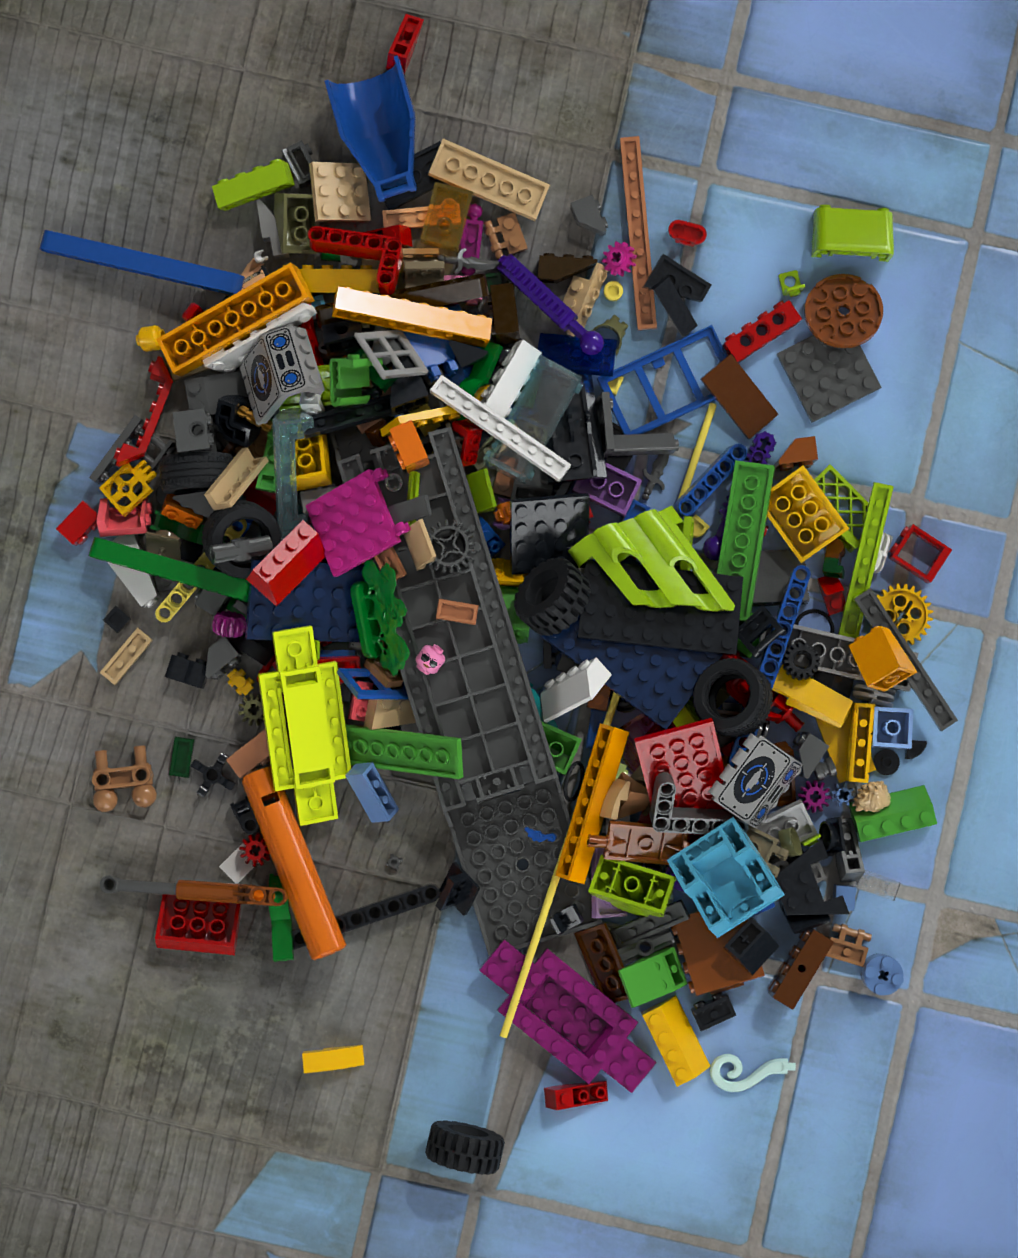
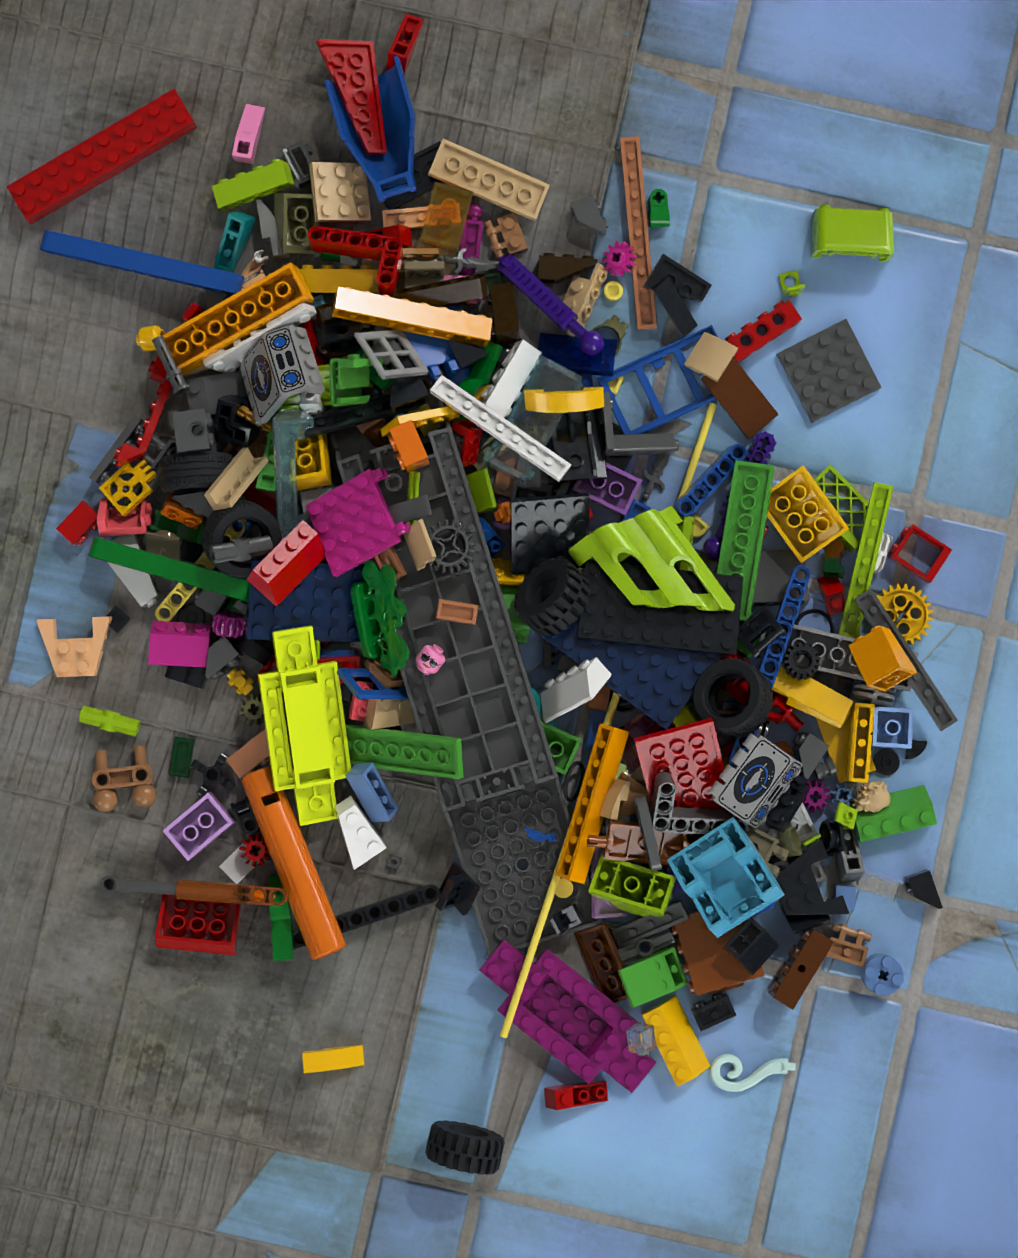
(75, 655): none -> light nougat wing
(101, 156): none -> red brick
(109, 721): none -> lime piece
(126, 656): tan plate -> none
(172, 375): none -> dark grey pin
(179, 643): none -> dark pink slope
(191, 614): none -> black piece
(199, 826): none -> lavender brick
(234, 239): none -> teal slope
(248, 134): none -> bright pink slope
(356, 80): none -> red wing
(359, 834): none -> white wedge
(564, 401): none -> yellow slope
(564, 888): none -> light yellow tile
(641, 1039): none -> clear brick
(647, 833): none -> dark grey beam
(658, 212): none -> green piece
(687, 233): red bracket -> none
(711, 356): none -> tan slope
(787, 807): none -> black plate
(799, 452): dark orange slope -> none
(833, 327): dark orange plate -> none
(846, 816): none -> lime bracket
(923, 888): none -> black slope

